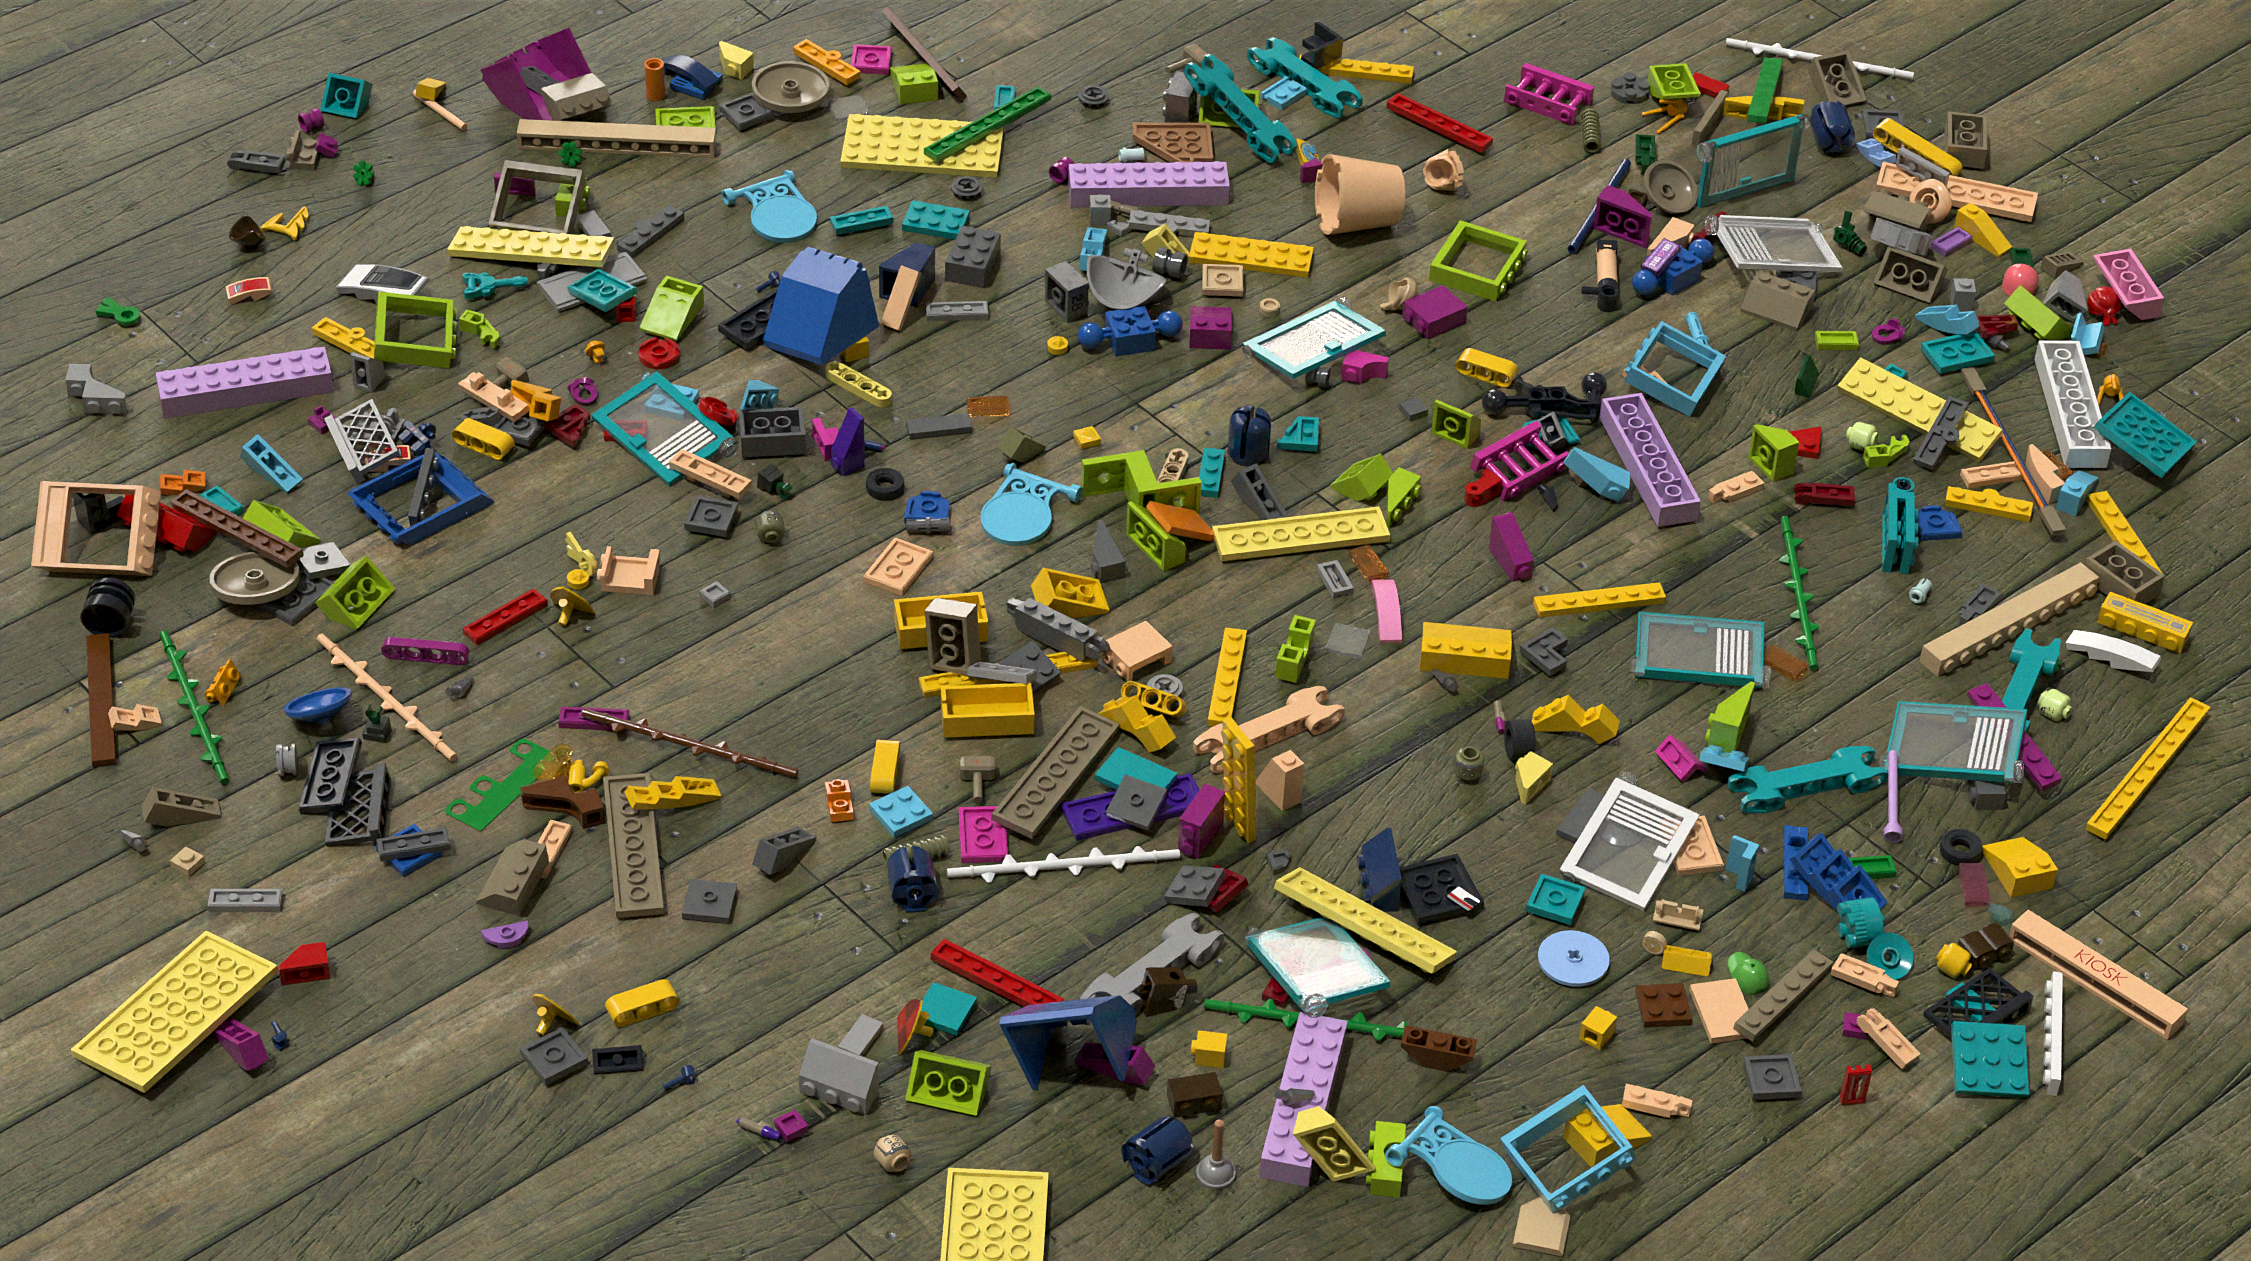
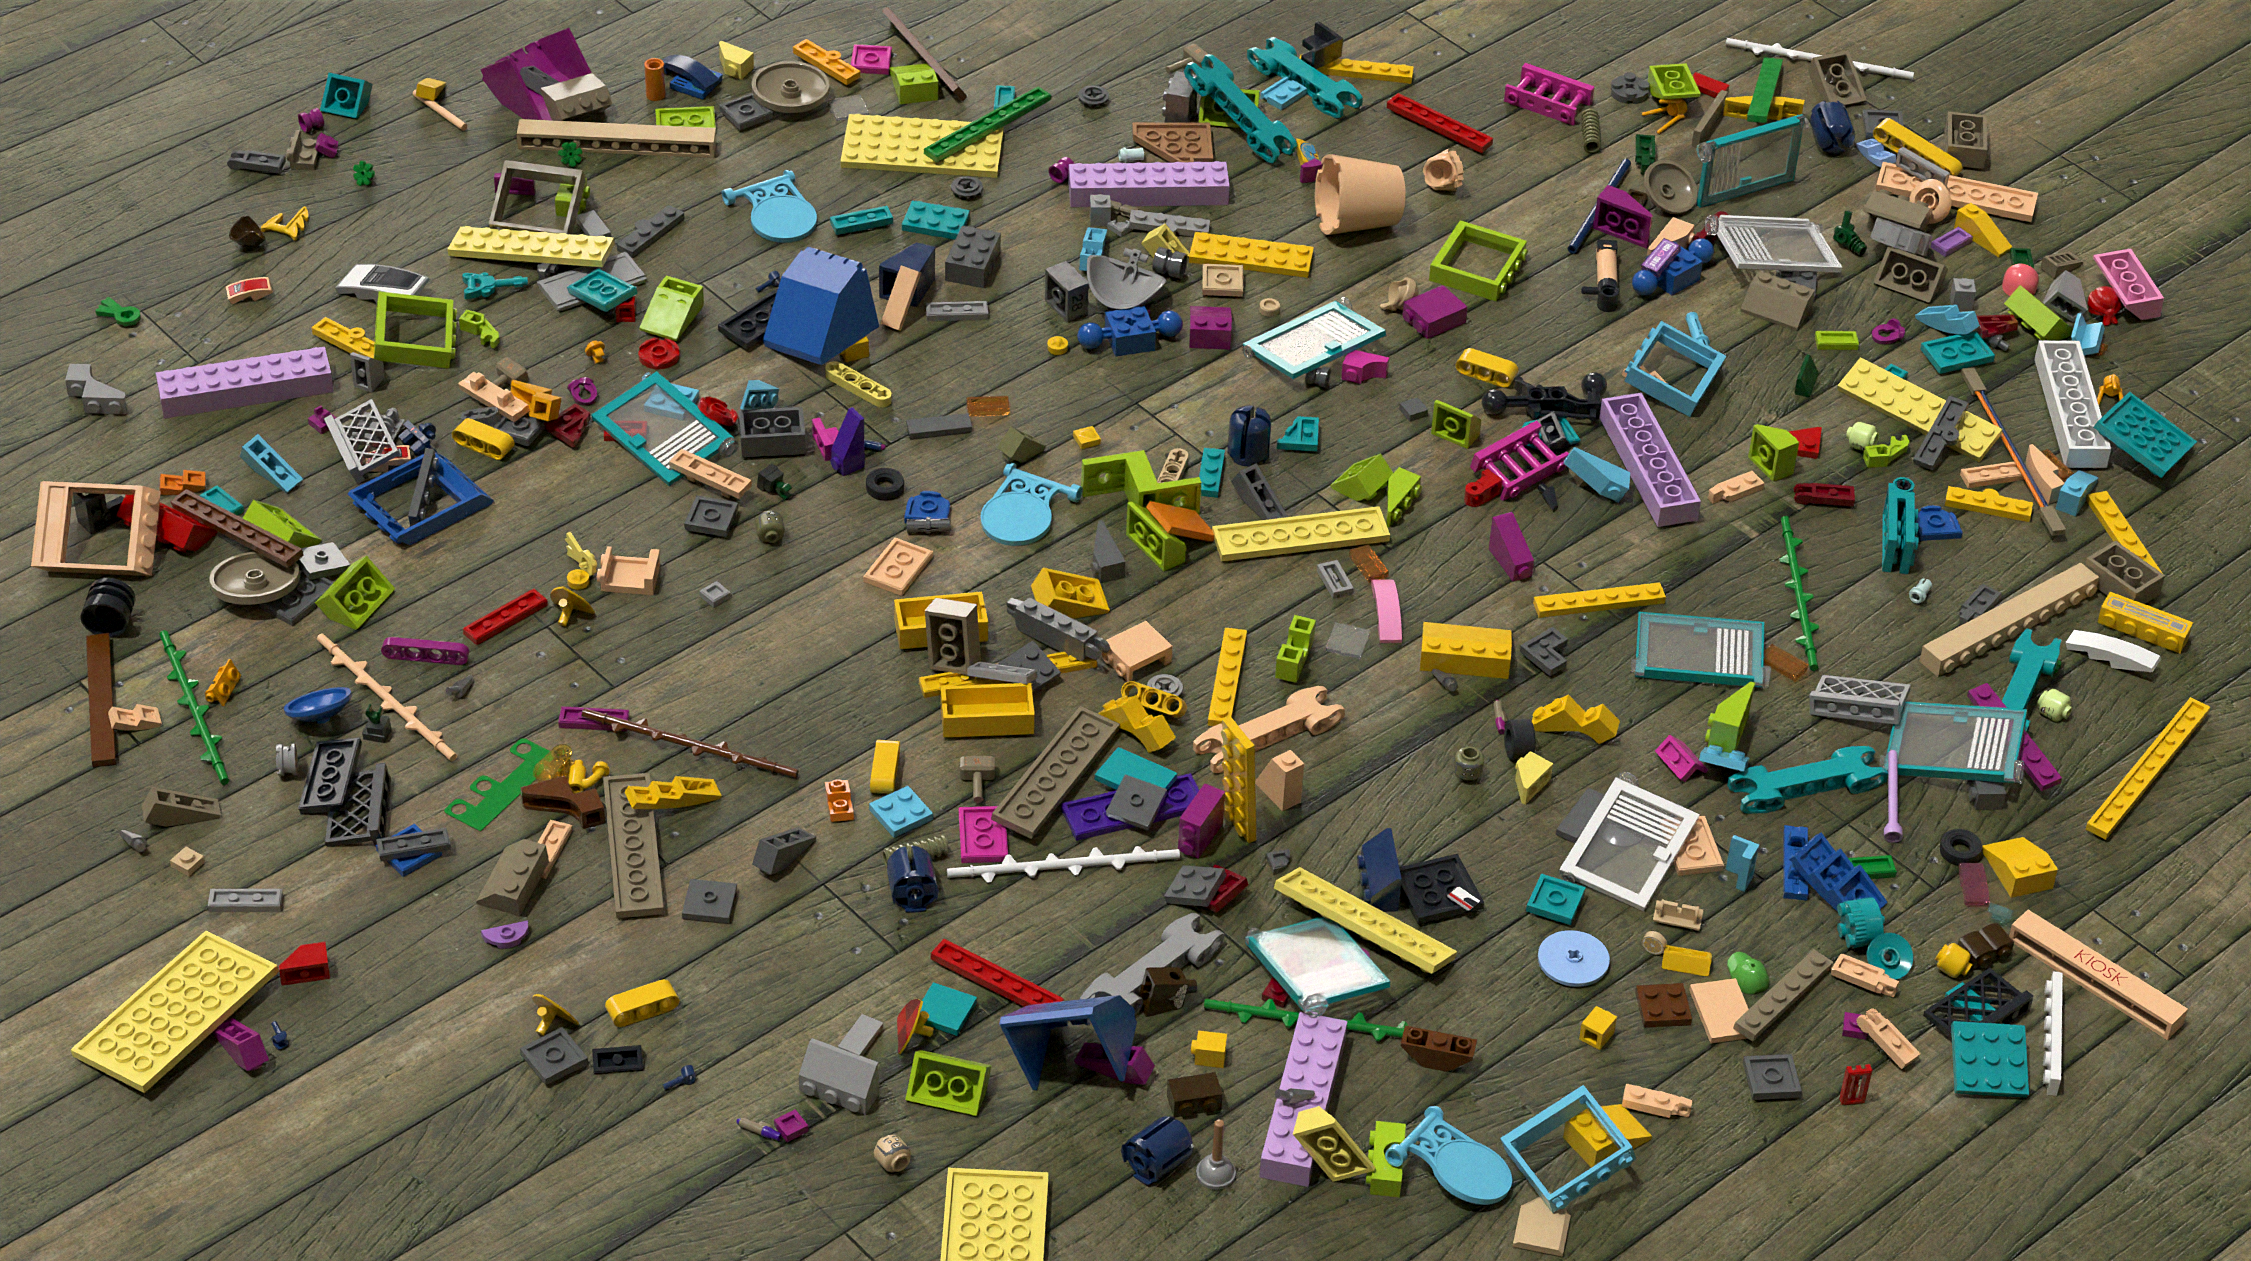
(1866, 707): none -> light grey fence

